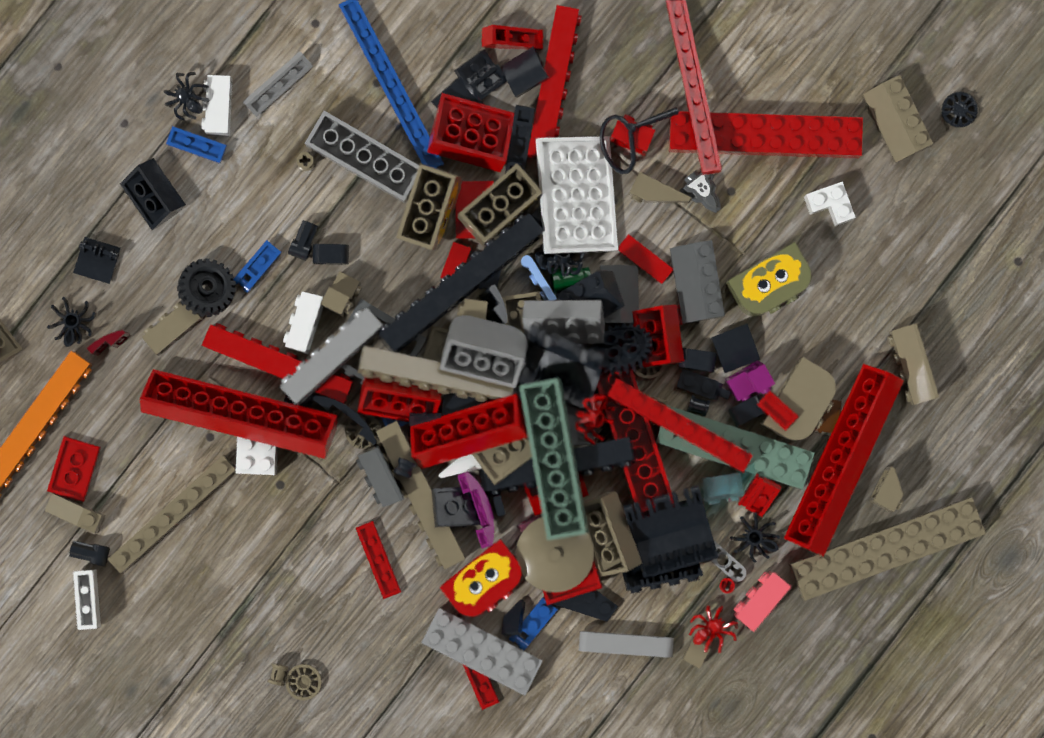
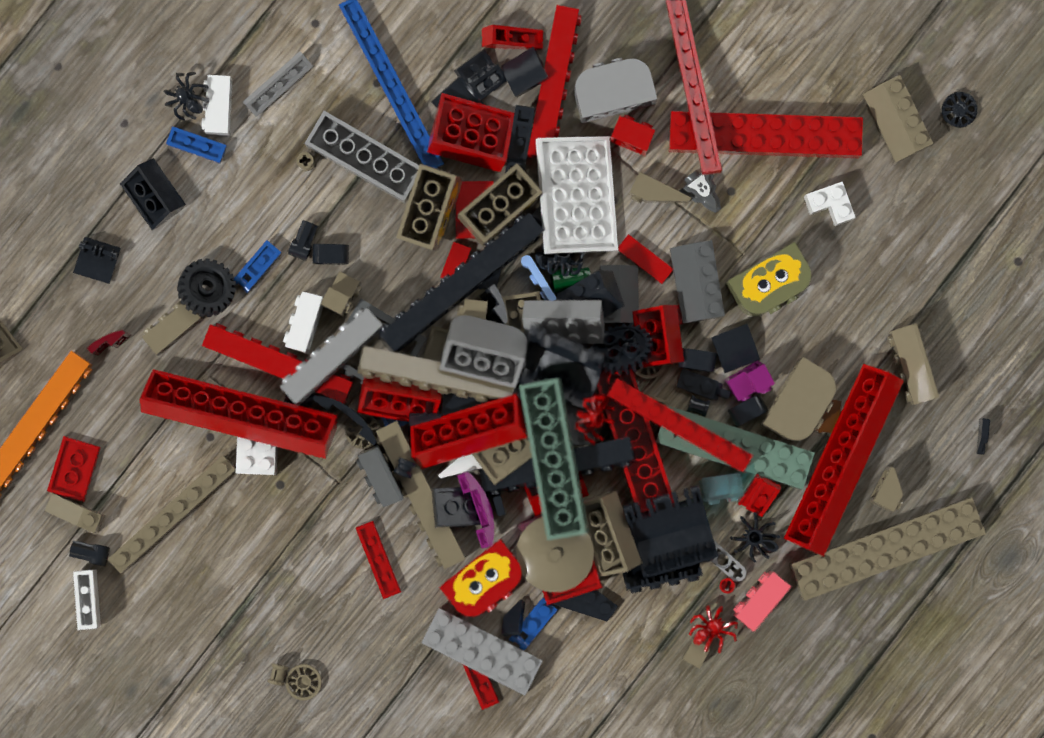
(71, 321): black animal -> none
(614, 89): none -> light grey brick
(626, 644): light grey beam -> none
(632, 128): black piece -> none
(777, 410): red tile -> none
(983, 435): none -> black tile

